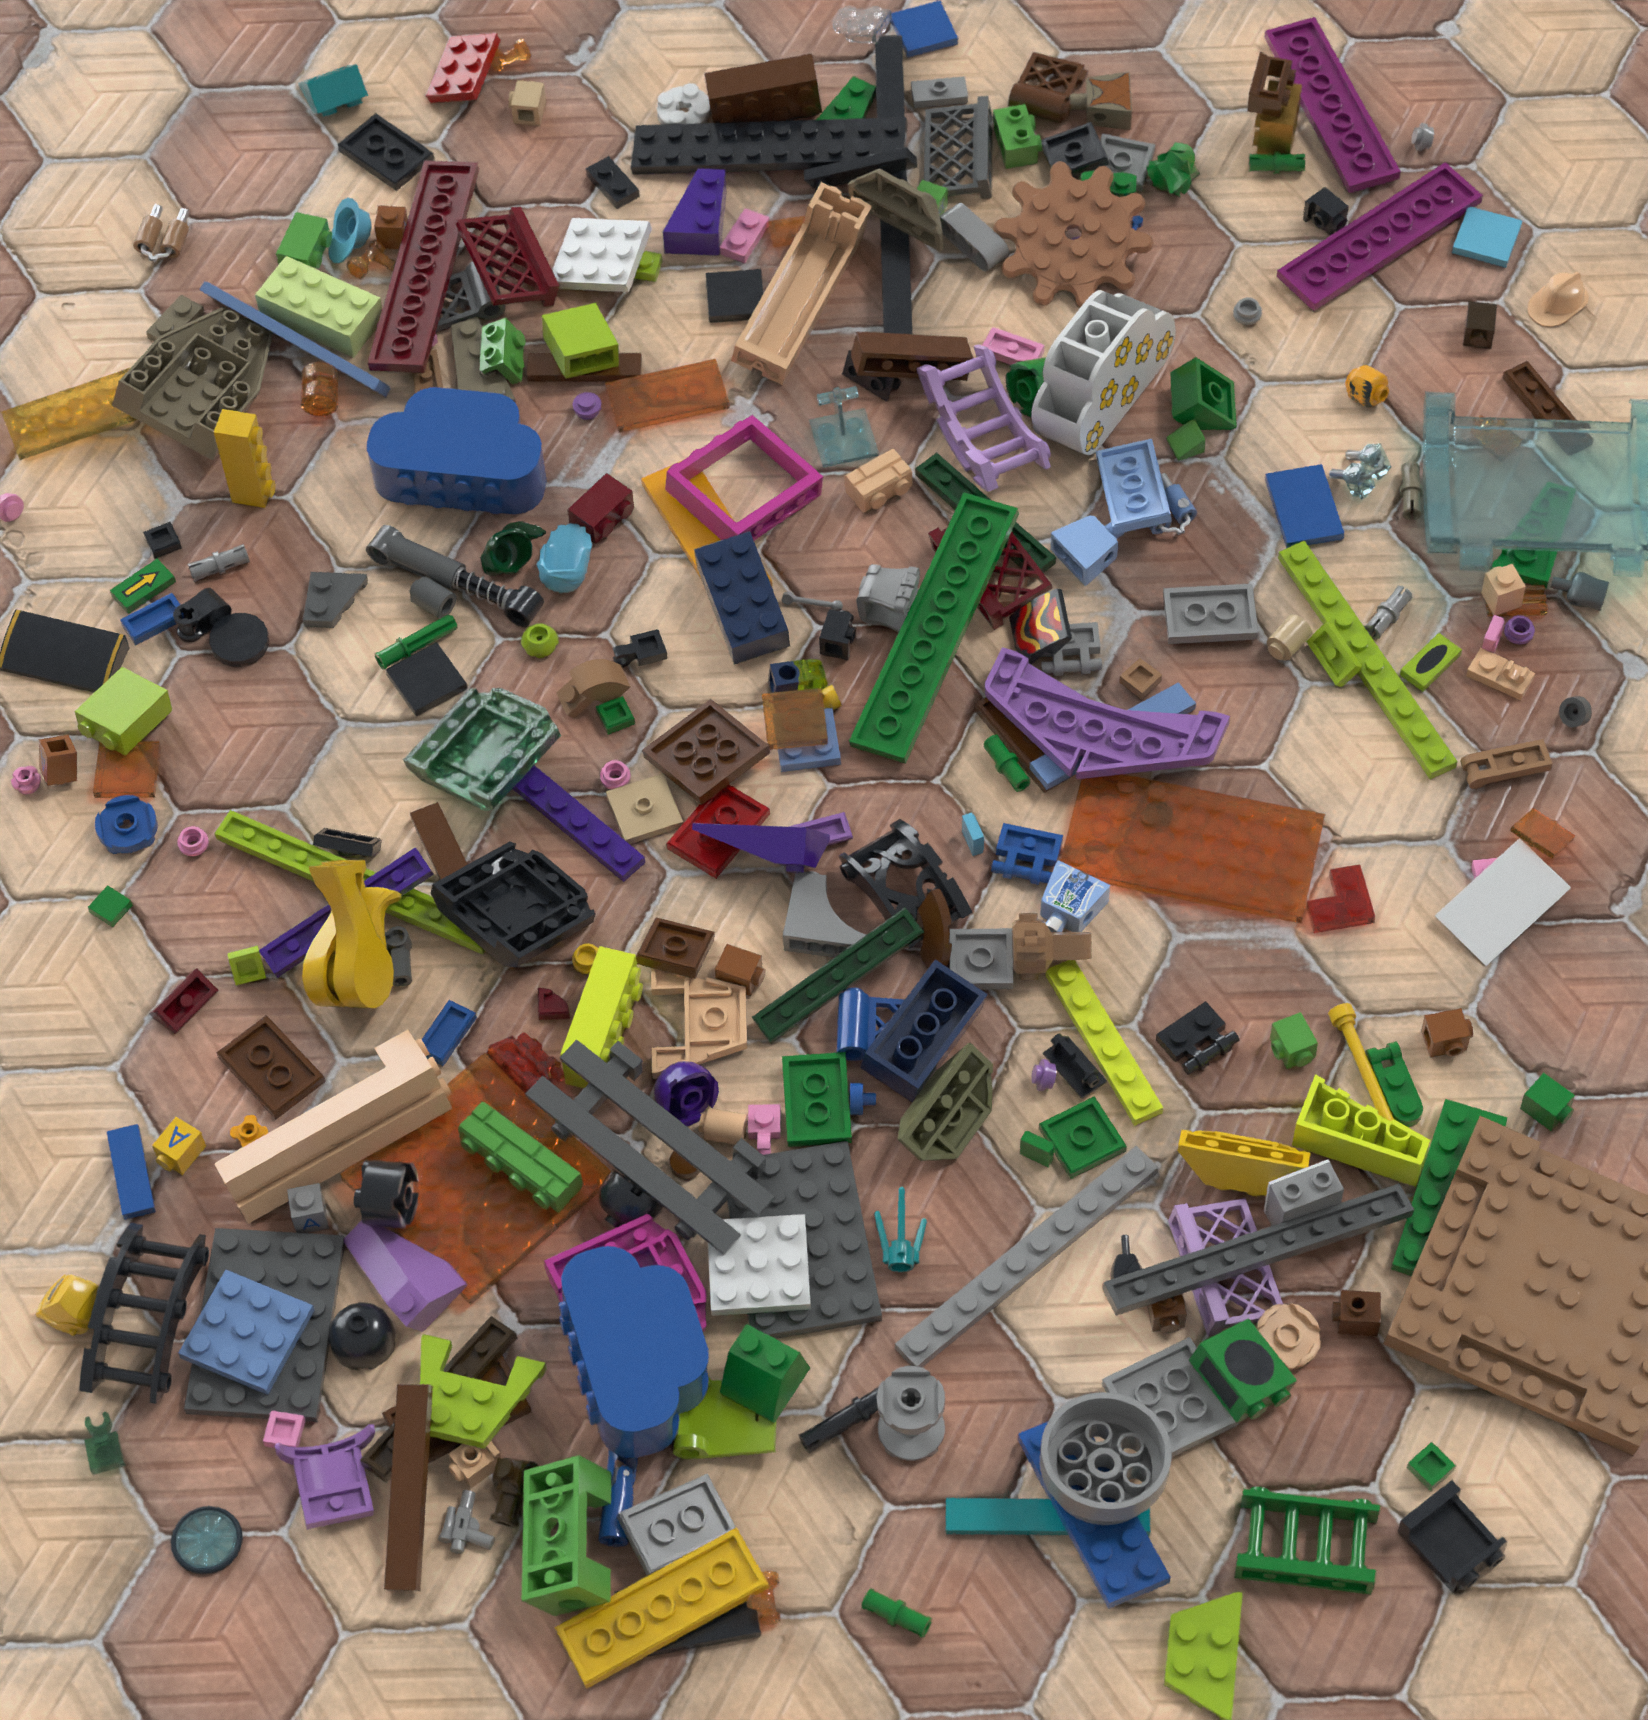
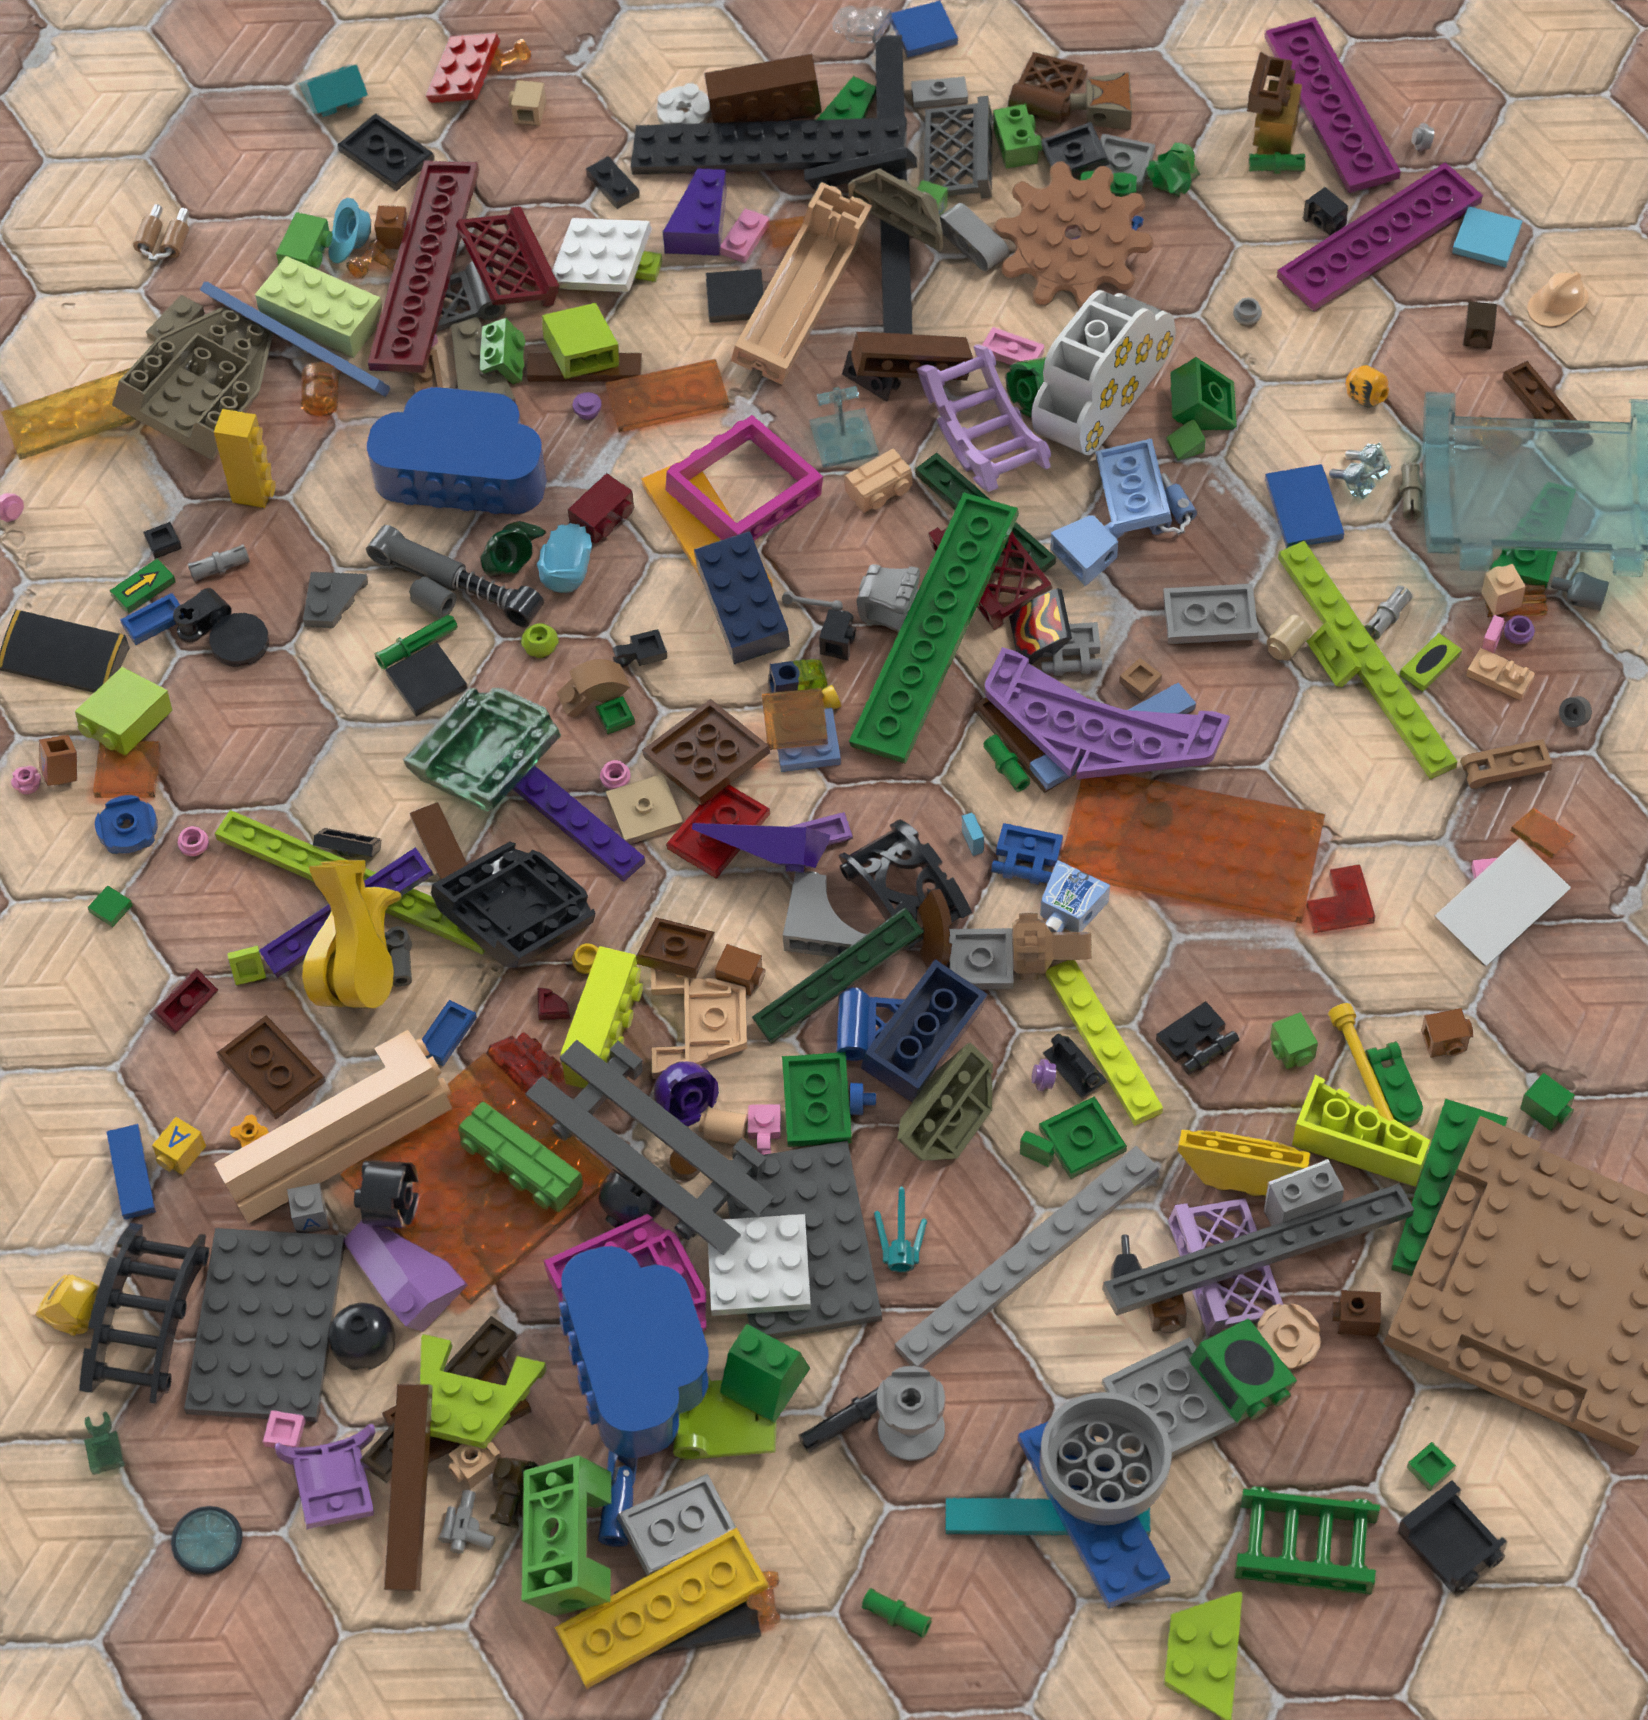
(246, 1332): medium blue plate -> none

